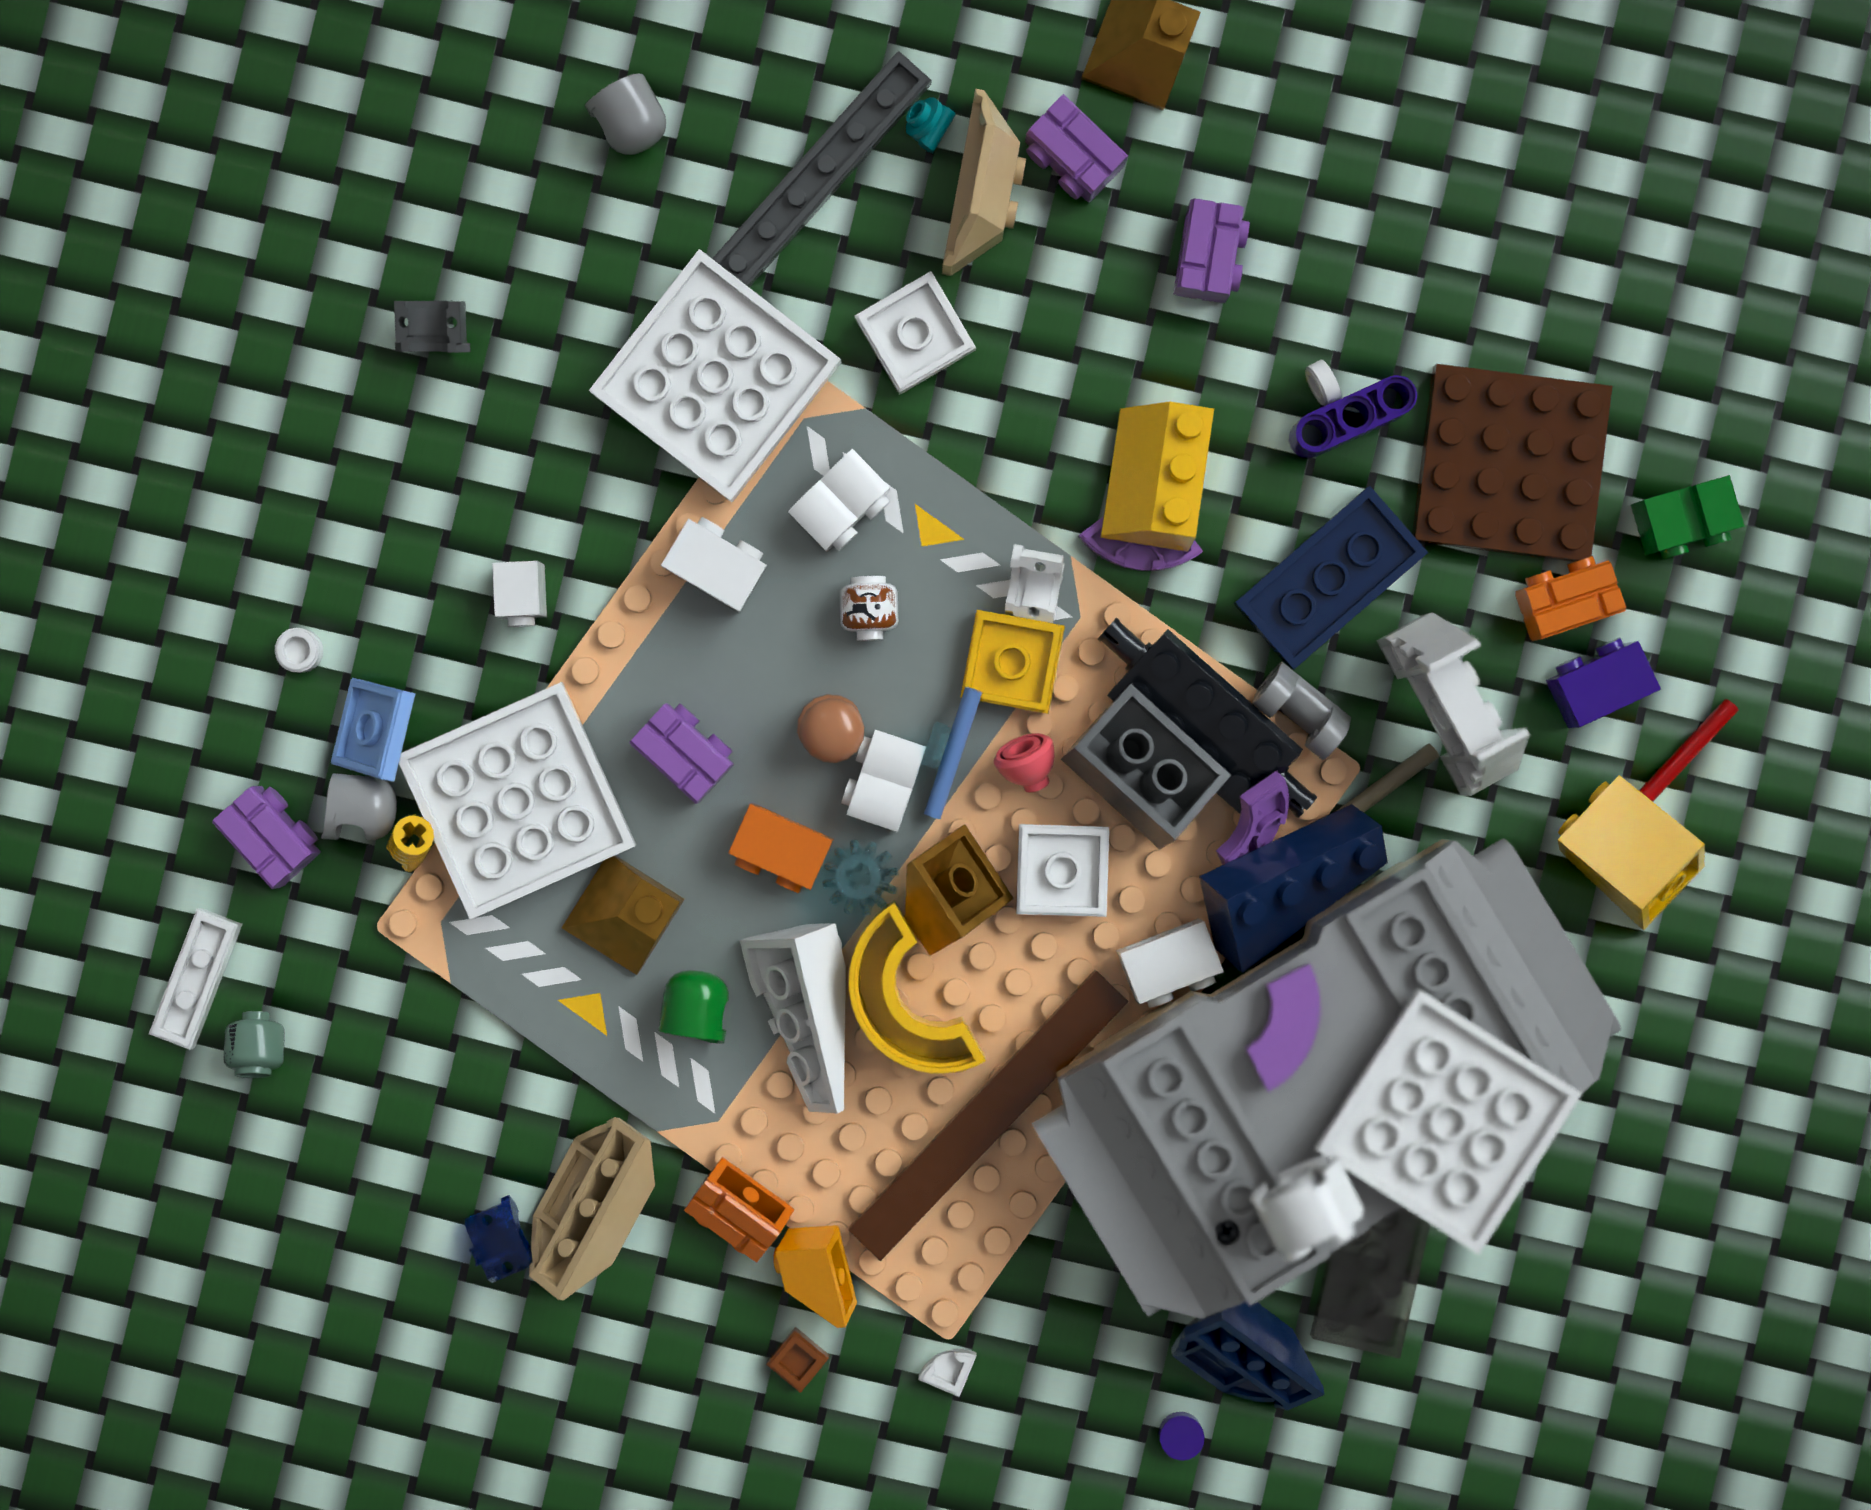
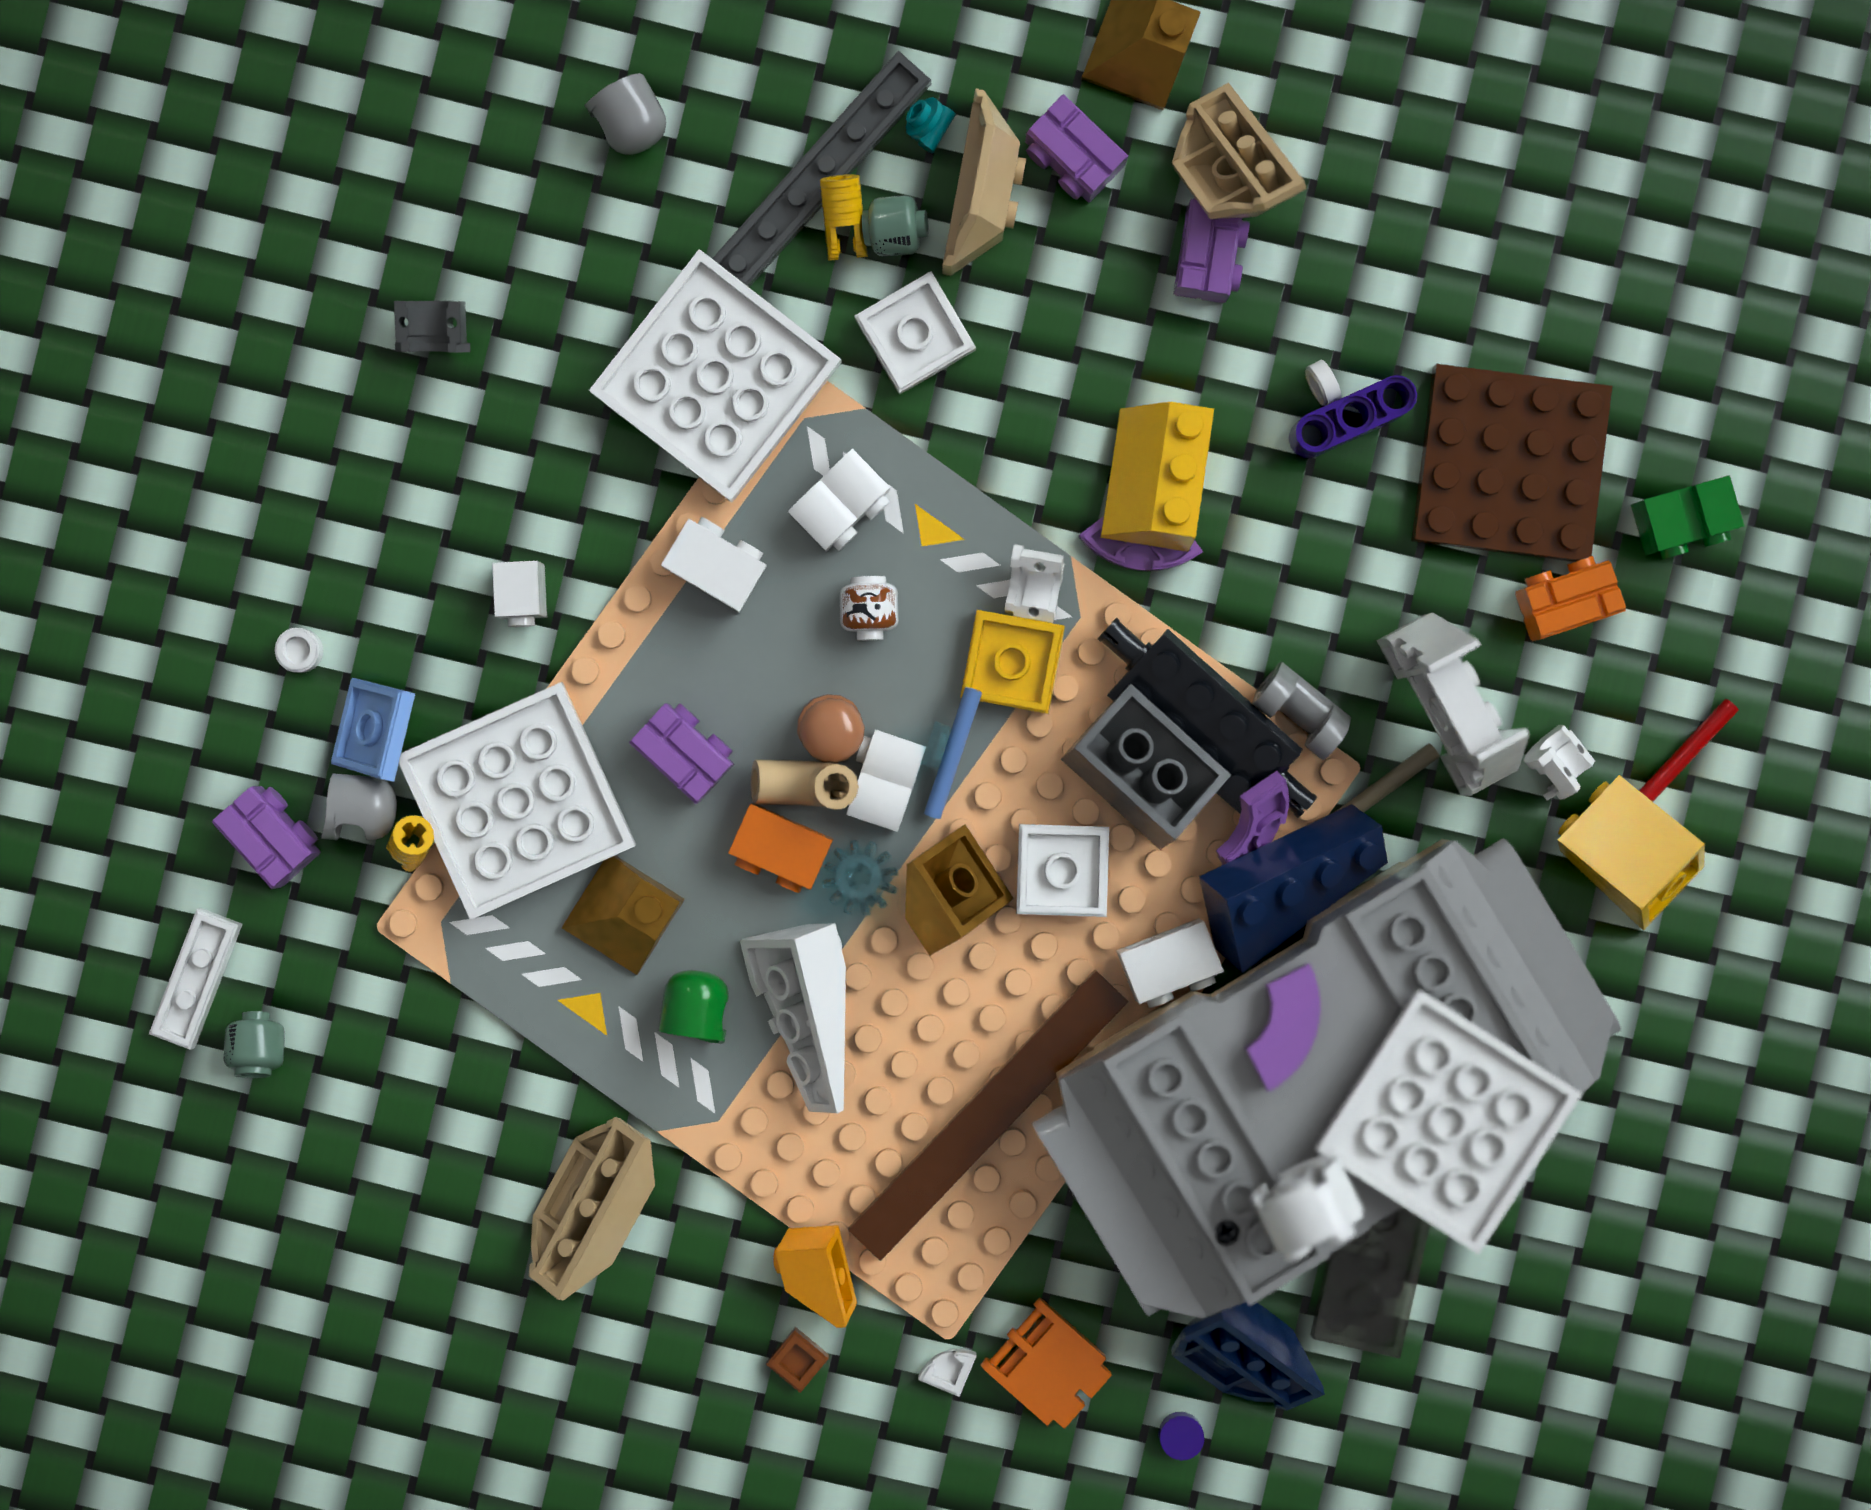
(499, 1240): clear blue piece -> none
(739, 1210): orange brick -> none
(802, 783): none -> tan cylinder
(841, 208): none -> yellow hinge
(884, 1016): yellow brick -> none
(894, 225): none -> sand green head
(1027, 761): coral brick -> none
(1049, 1366): none -> orange plate
(1232, 159): none -> tan wedge
(1330, 578): dark blue plate -> none
(1561, 759): none -> white piece
(1602, 683): dark purple brick -> none

